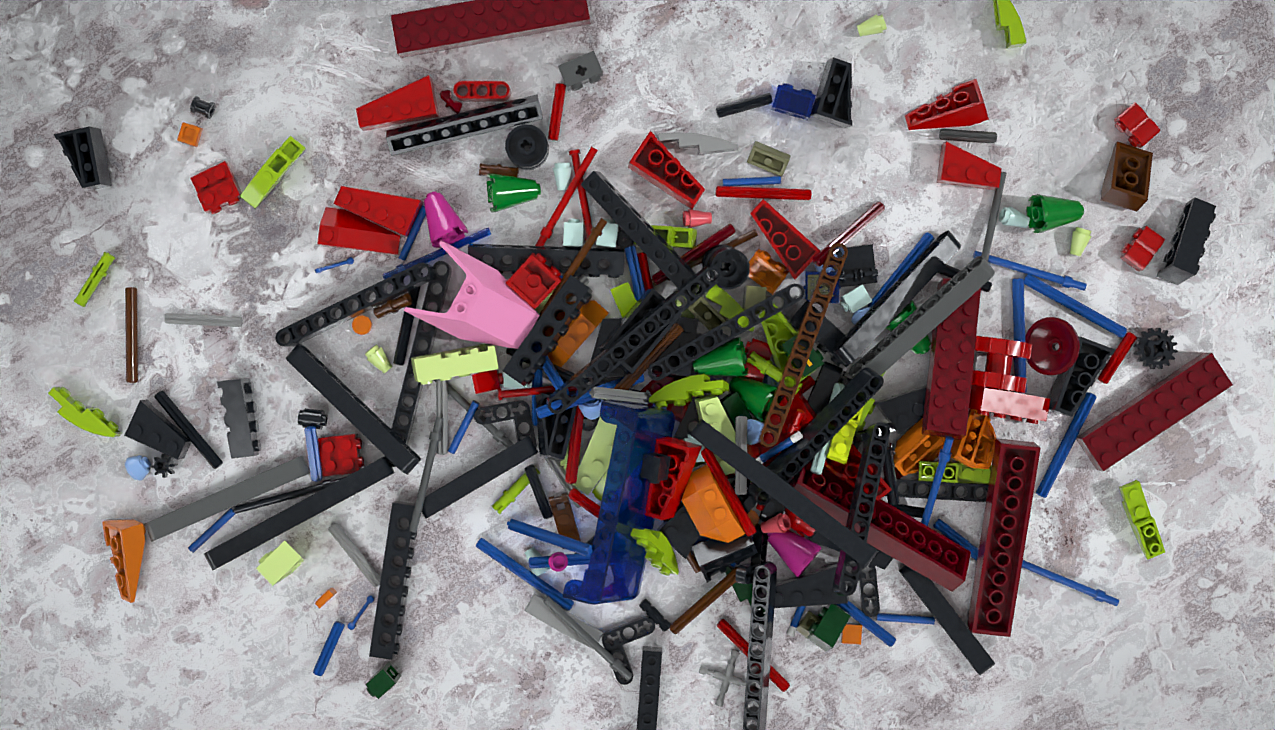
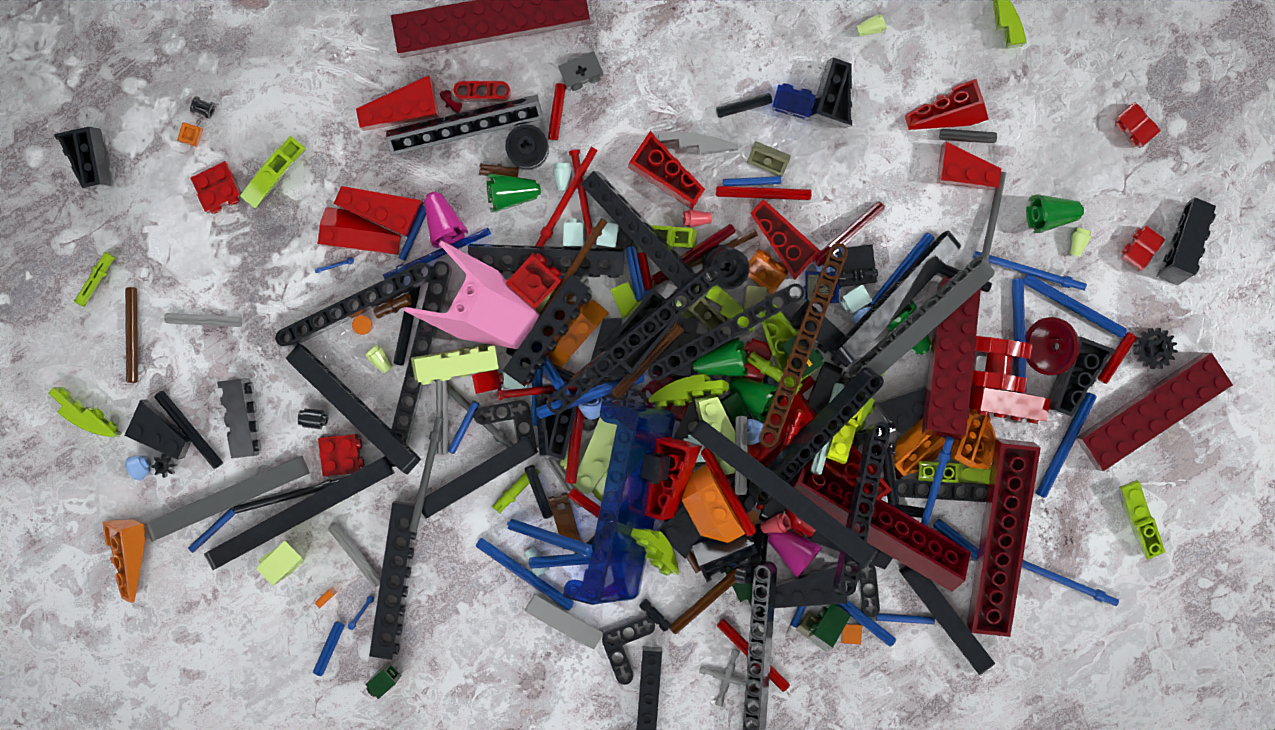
(313, 453): axle -> none
(558, 561): dark pink plate -> none
(614, 663): dark grey bar -> none
(619, 395): light grey axle -> none
(779, 447): blue bar -> none
(1012, 217): light aqua cone -> none
(1127, 177): reddish brown slope -> none

